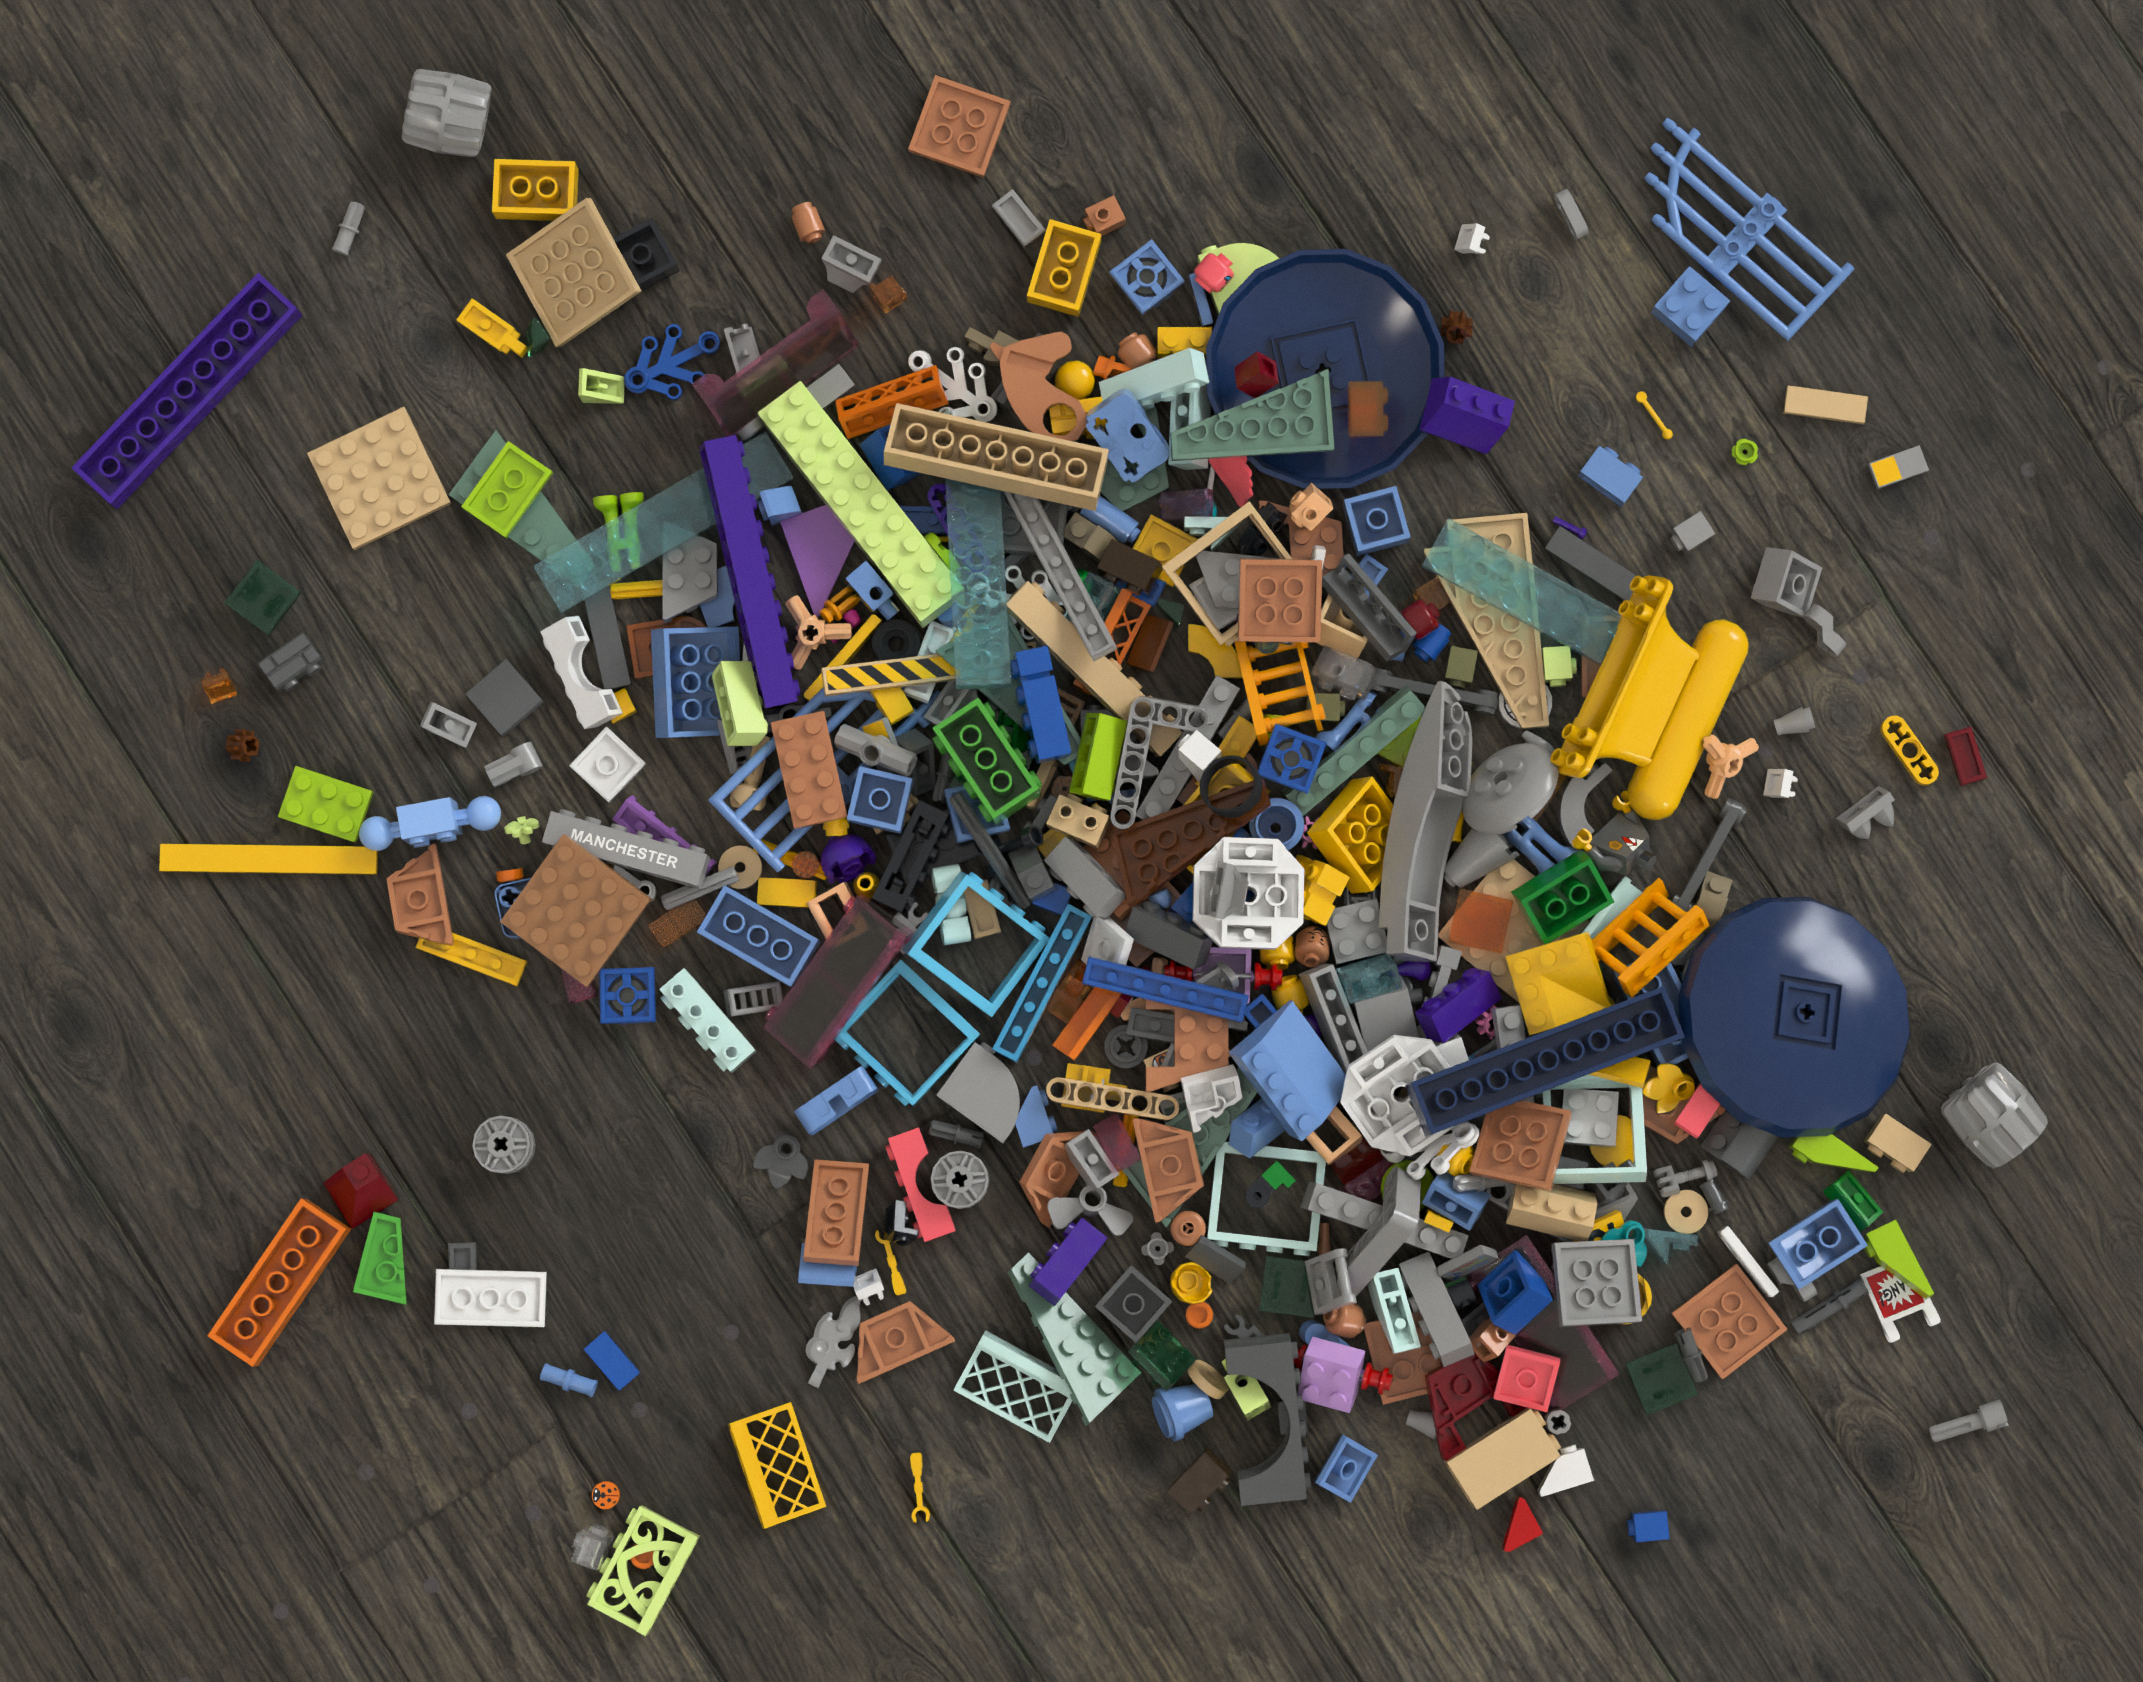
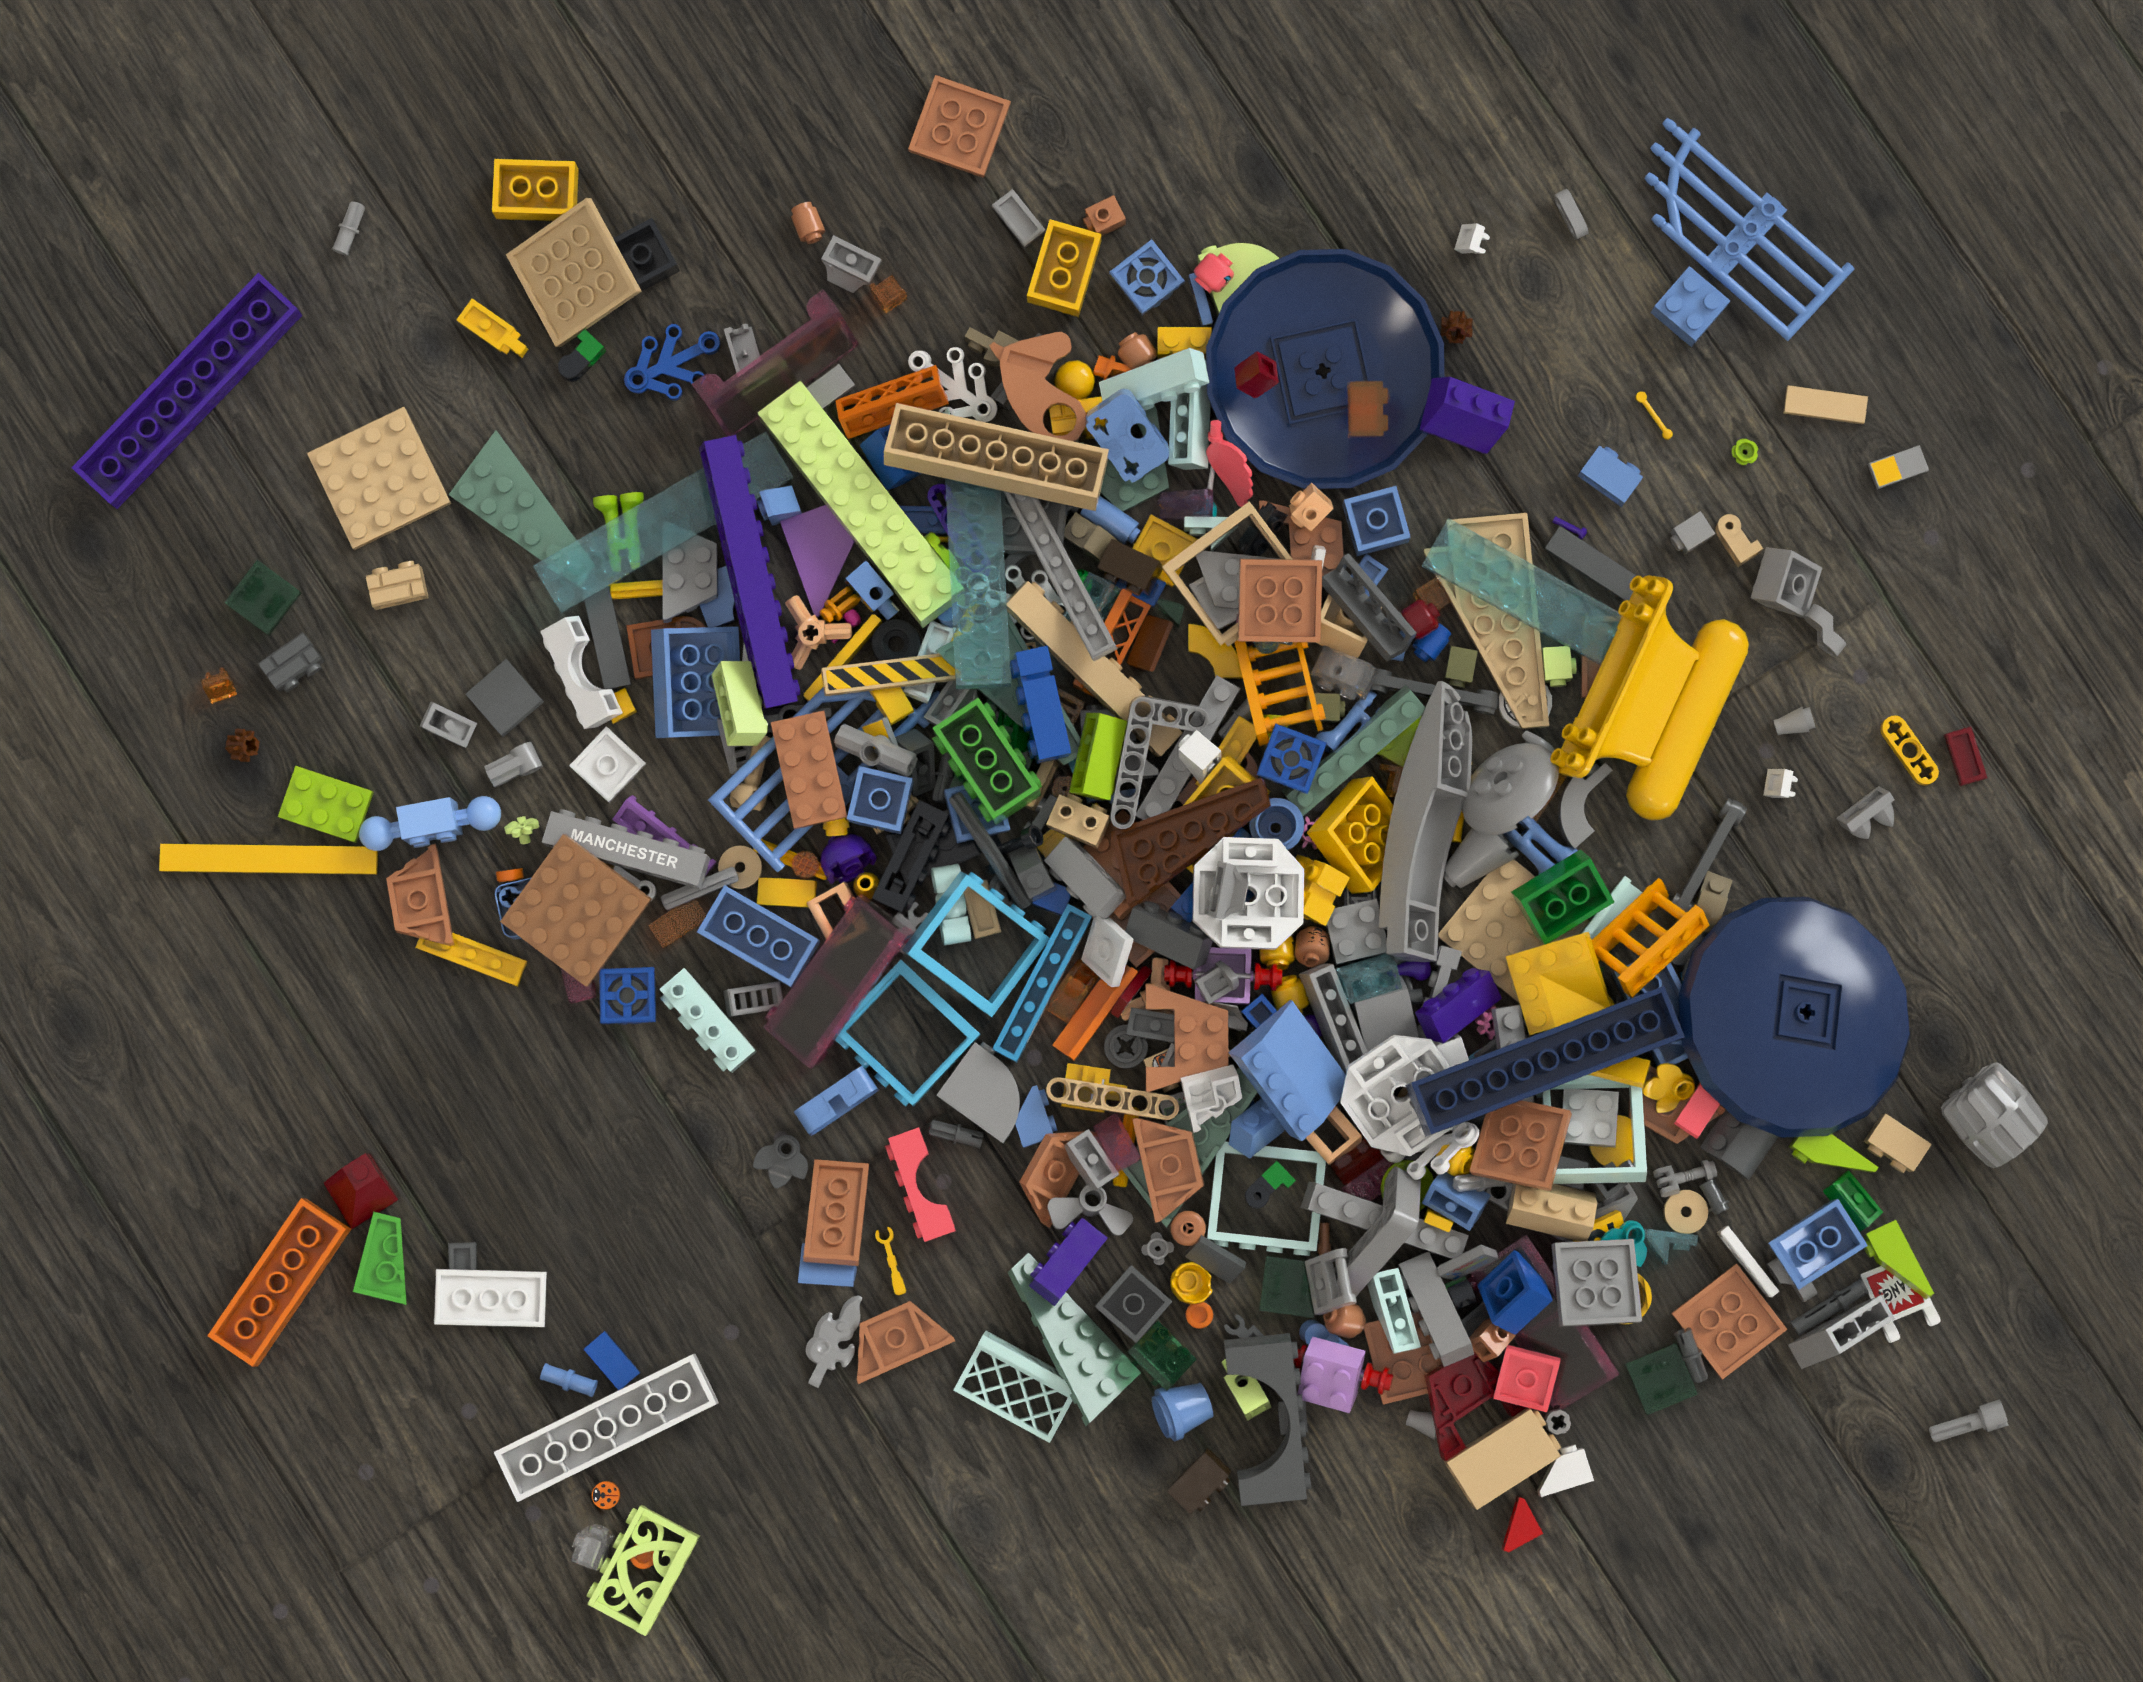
(396, 585): none -> tan brick
(446, 113): light grey wheel -> none
(507, 489): lime plate -> none
(520, 1144): light grey wheel -> none
(536, 338): clear green slope -> none
(587, 353): none -> leg
(600, 387): yellowish green slope -> none
(606, 1427): none -> white brick
(751, 429): light grey tile -> none
(752, 1466): yellow fence -> none
(867, 1285): white tile -> none
(895, 1224): black bracket -> none
(916, 1467): yellow piece -> none
(952, 1194): light grey wheel -> none
(1161, 898): light blue hinge -> none
(1165, 989): blue tile -> none
(1208, 1379): tan piece -> none
(1216, 766): black tyre -> none
(1273, 424): sand green wing -> none
(1345, 1468): medium blue slope -> none
(1480, 921): clear orange tile -> none
(1620, 843): dark grey torso -> none
(1648, 1526): blue brick -> none
(1724, 761): light nougat bush -> none
(1735, 541): none -> tan leg
(1841, 1332): none -> light grey brick

